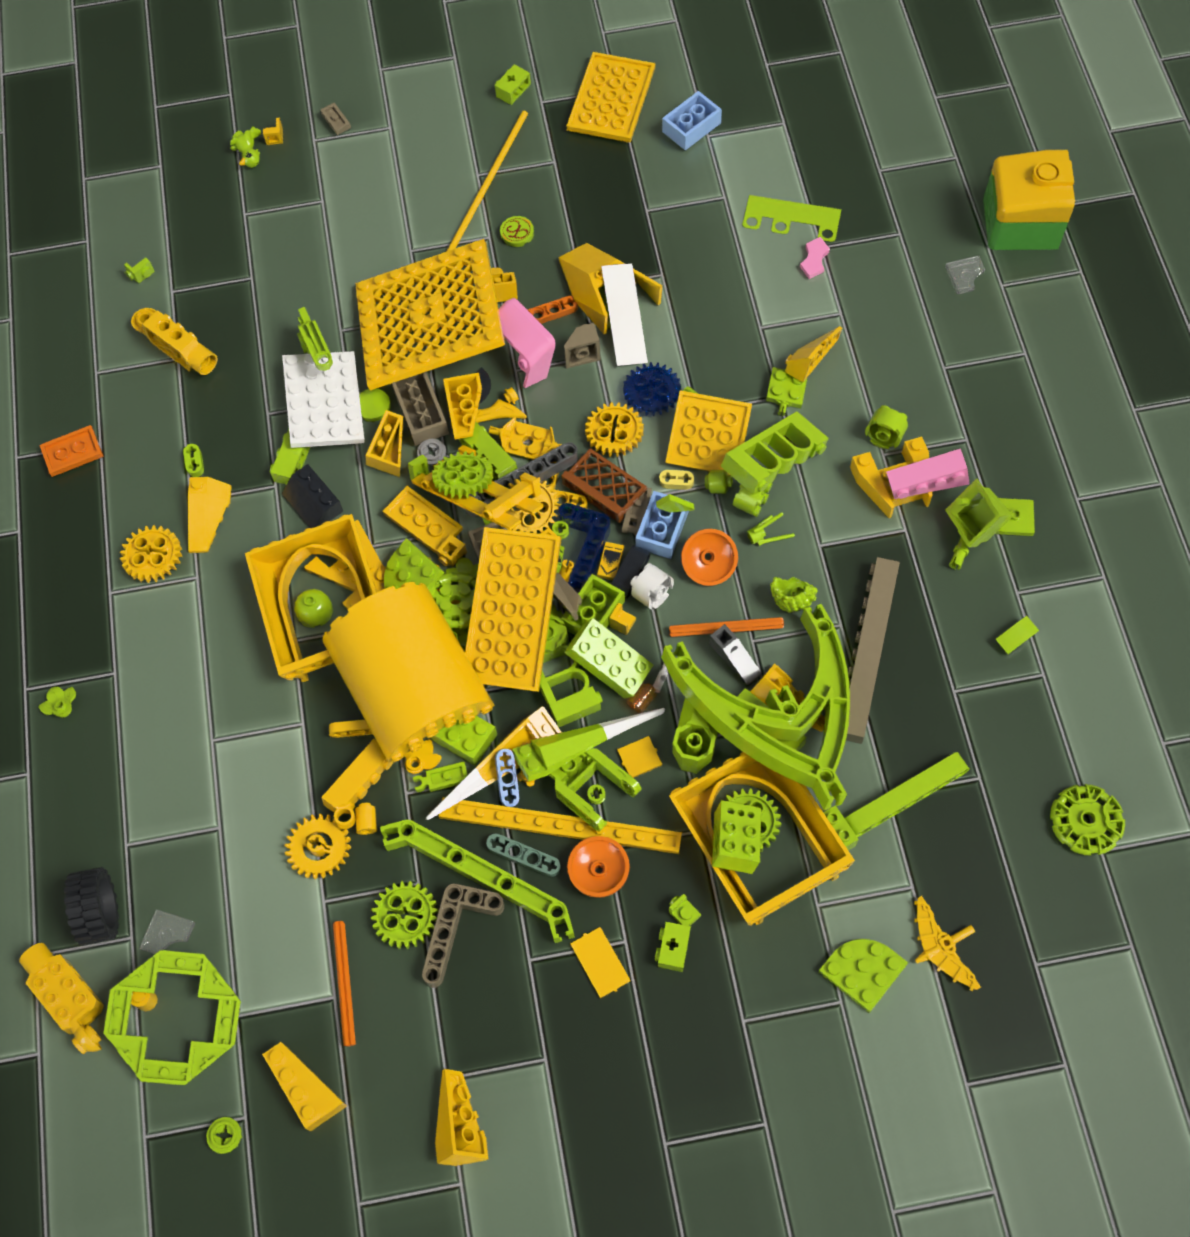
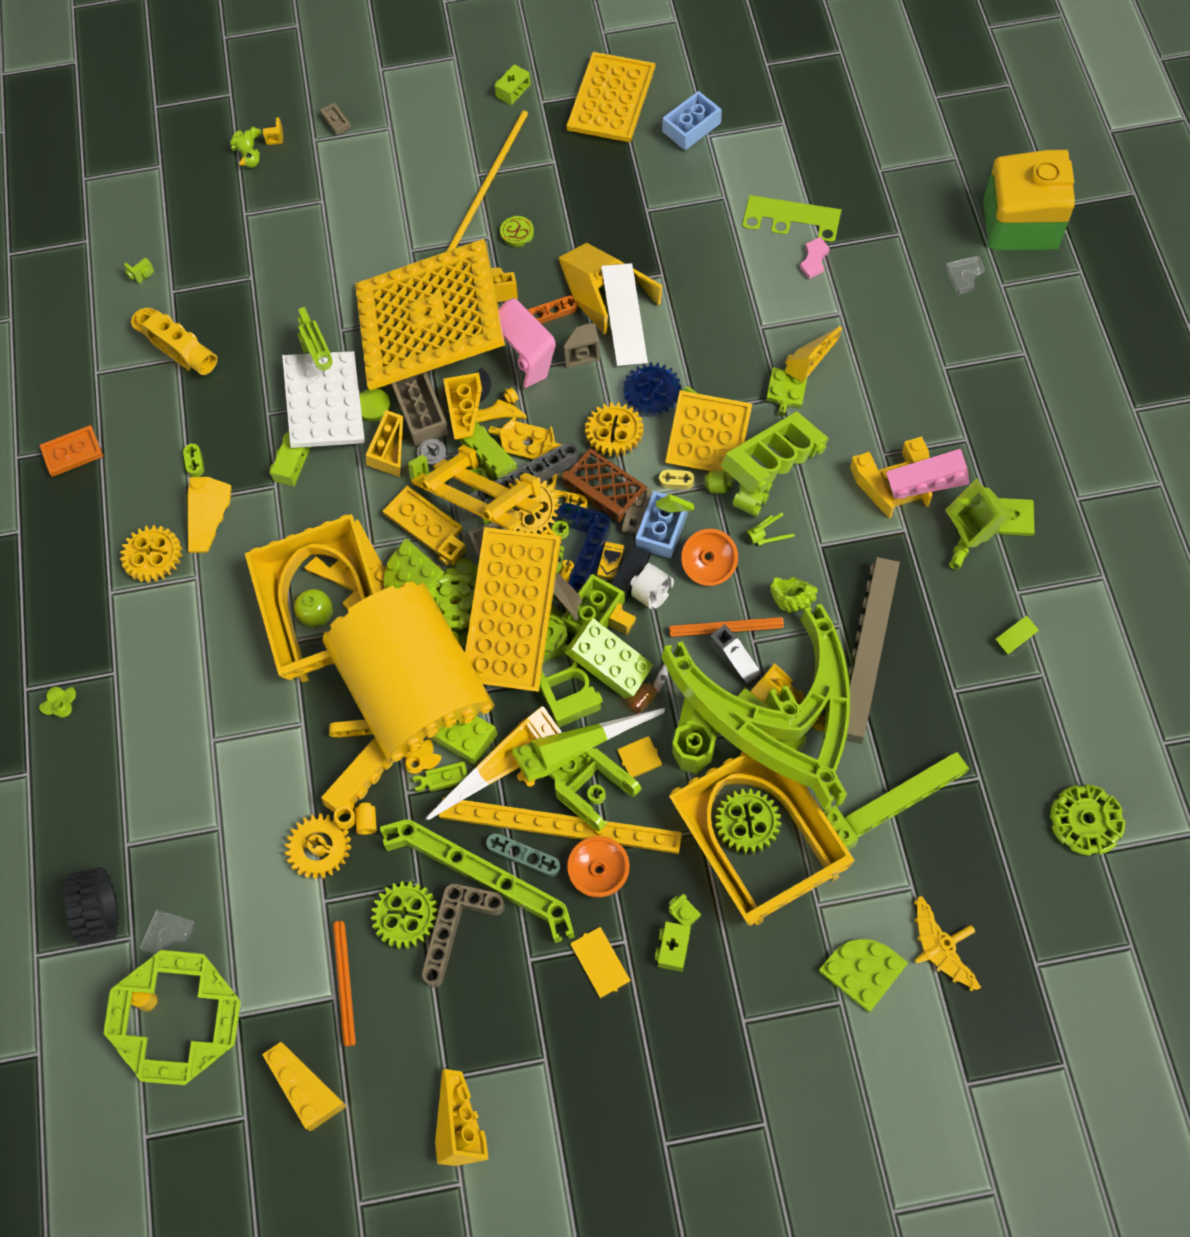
(63, 995): yellow brick -> none
(218, 1126): lime gear -> none
(311, 497): black slope -> none
(462, 475): lime gear -> none
(503, 793): medium blue beam -> none
(736, 837): lime piece -> none
(886, 427): lime brick -> none

